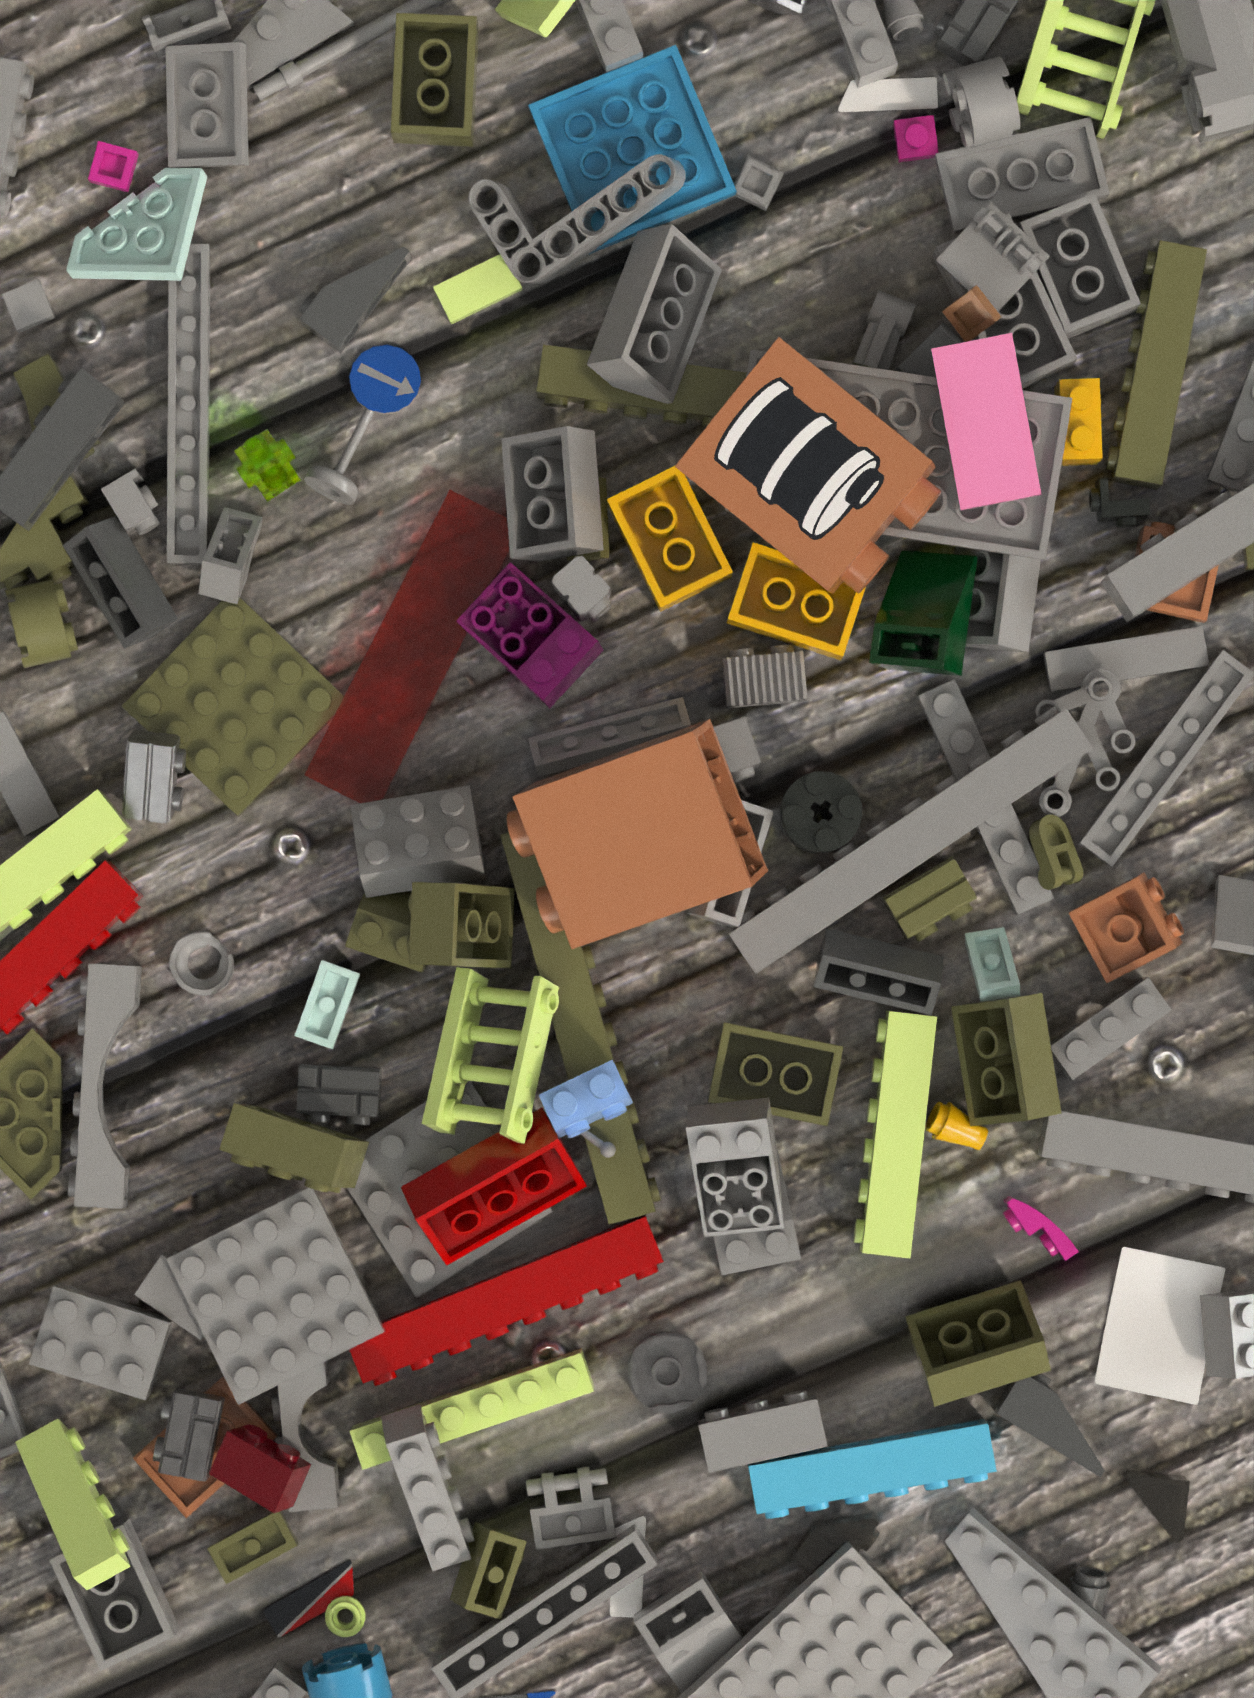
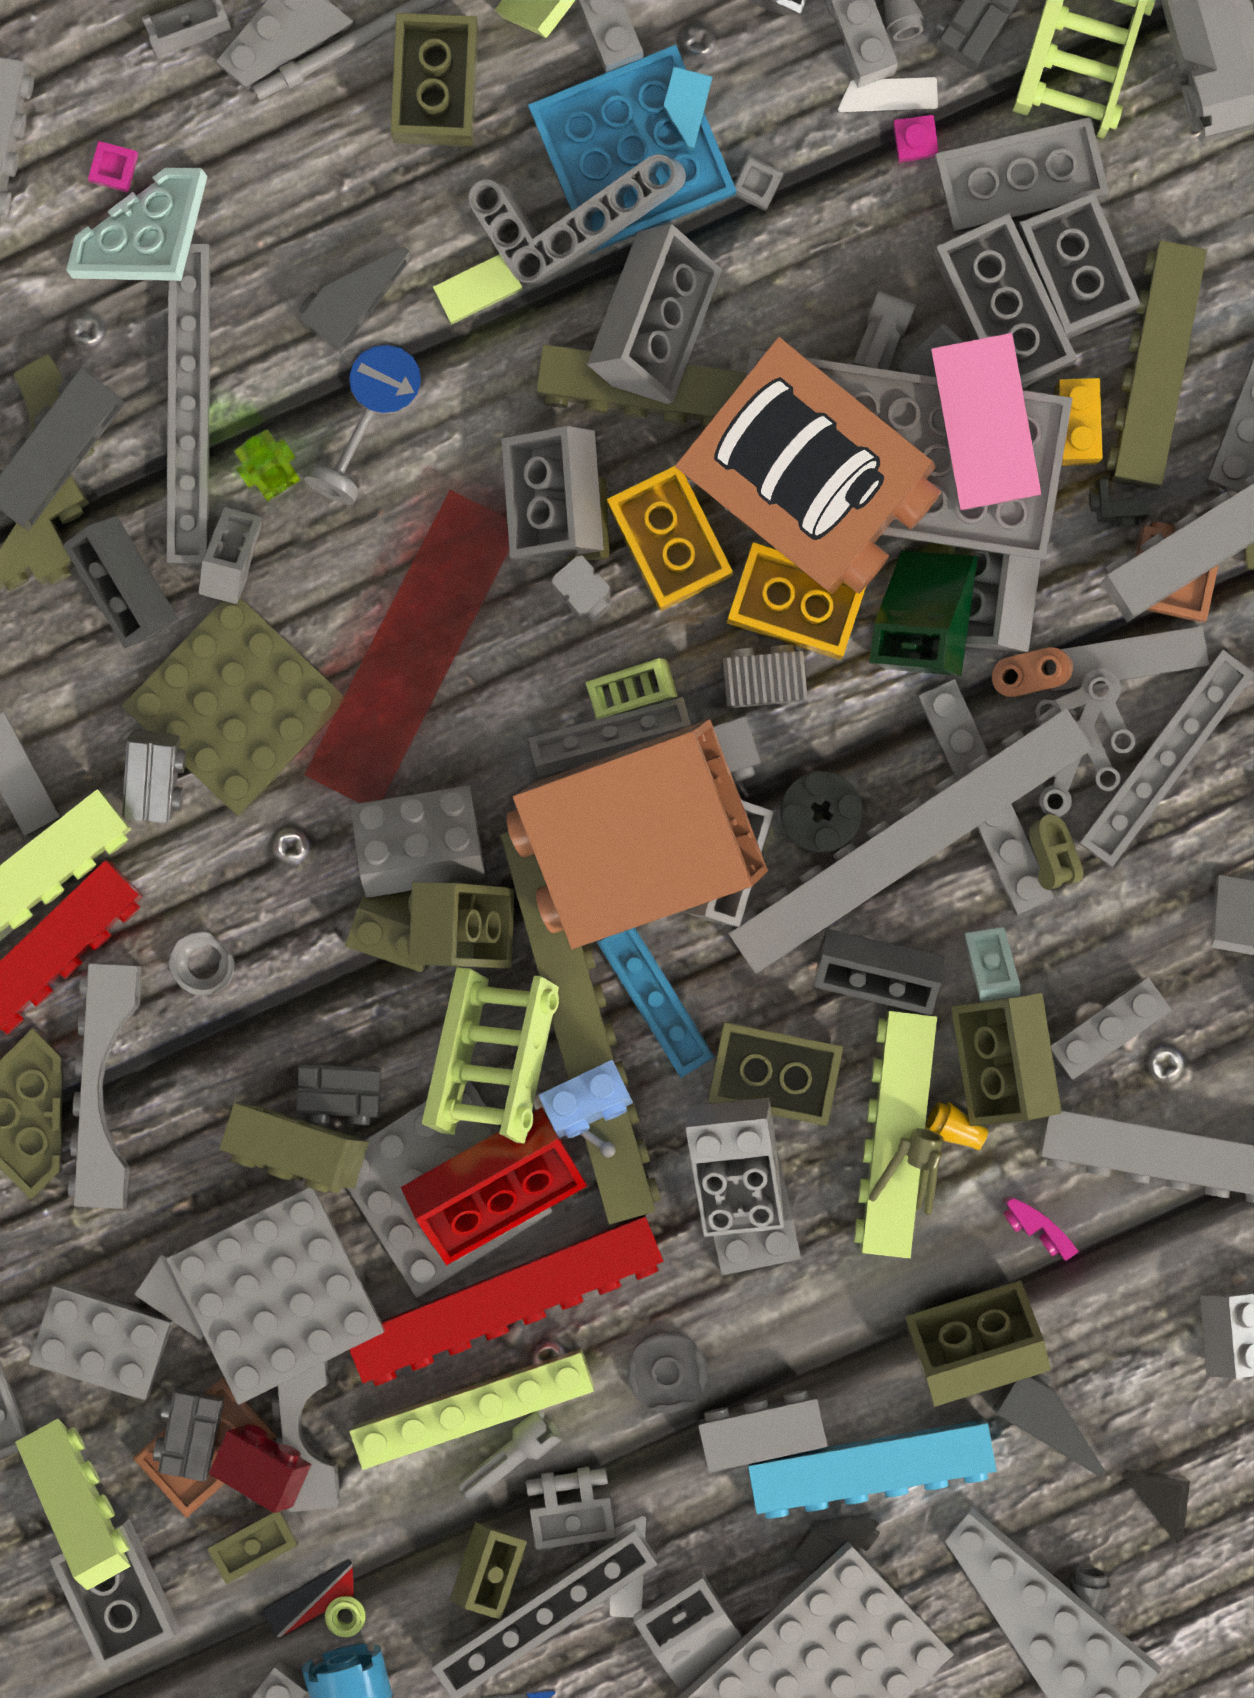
(28, 305): light grey tile -> none
(40, 624): olive brick -> none
(131, 503): light grey brick -> none
(207, 105): light grey plate -> none
(327, 1004): light aqua plate -> none
(426, 1487): light grey brick -> none
(530, 635): magenta slope -> none
(530, 1440): none -> light grey piece
(656, 1001): none -> dark azure tile
(664, 680): none -> yellowish green slope
(687, 102): none -> medium azure tile
(923, 1153): none -> olive plant
(929, 899): olive brick -> none
(971, 314): medium nougat plate -> none
(983, 102): light grey brick -> none
(993, 256): light grey hinge -> none
(1031, 672): none -> nougat plate
(1127, 927): nougat plate -> none
(1156, 1326): white sticker -> none

